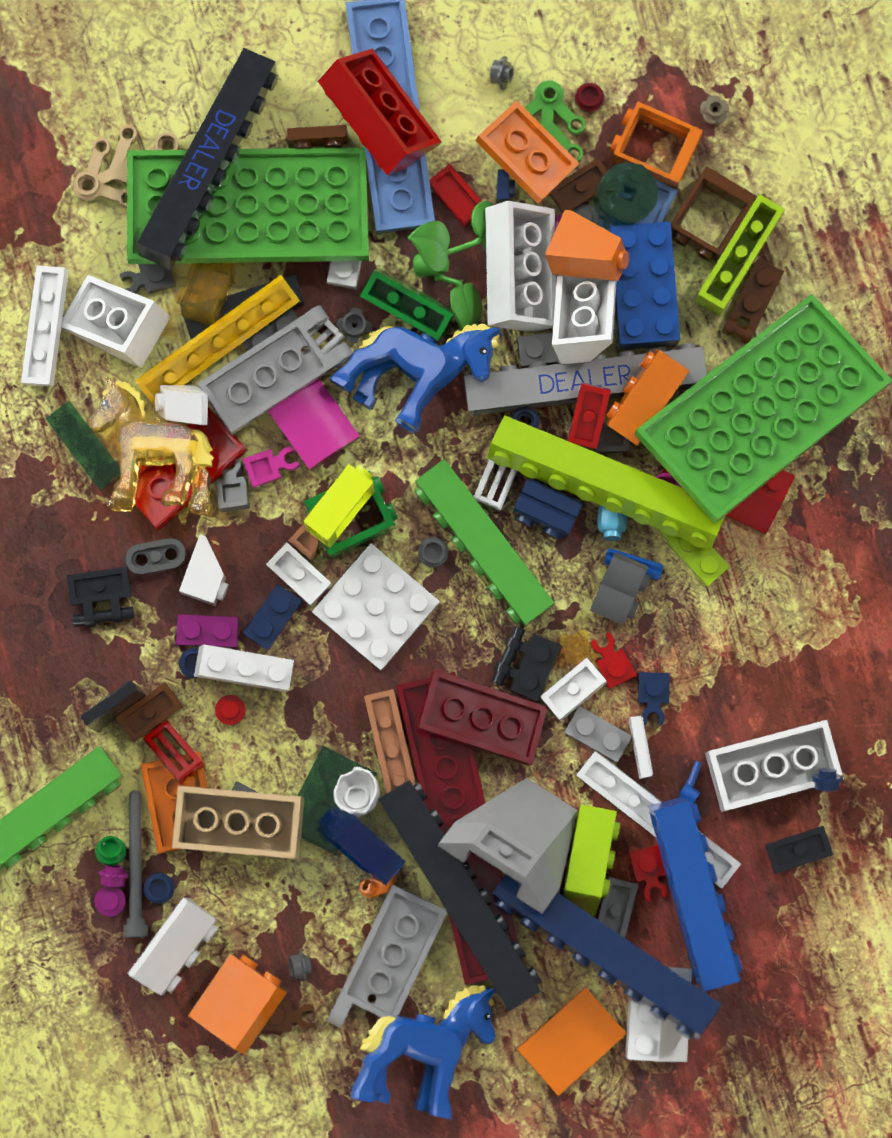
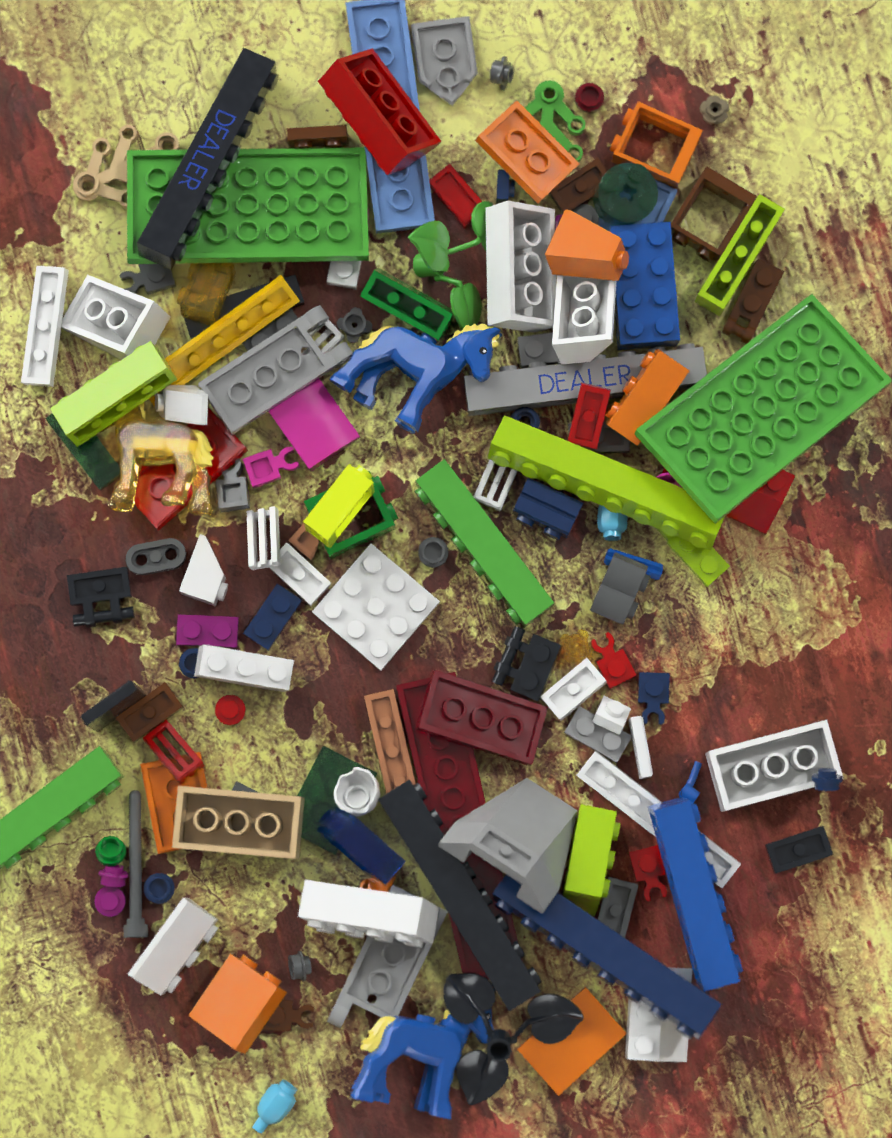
(113, 393): none -> brick
(261, 516): none -> white tile
(275, 1105): none -> medium azure plant
(368, 913): none -> white brick
(445, 56): none -> light grey tile
(482, 1073): none -> black plant
(611, 715): none -> white plate

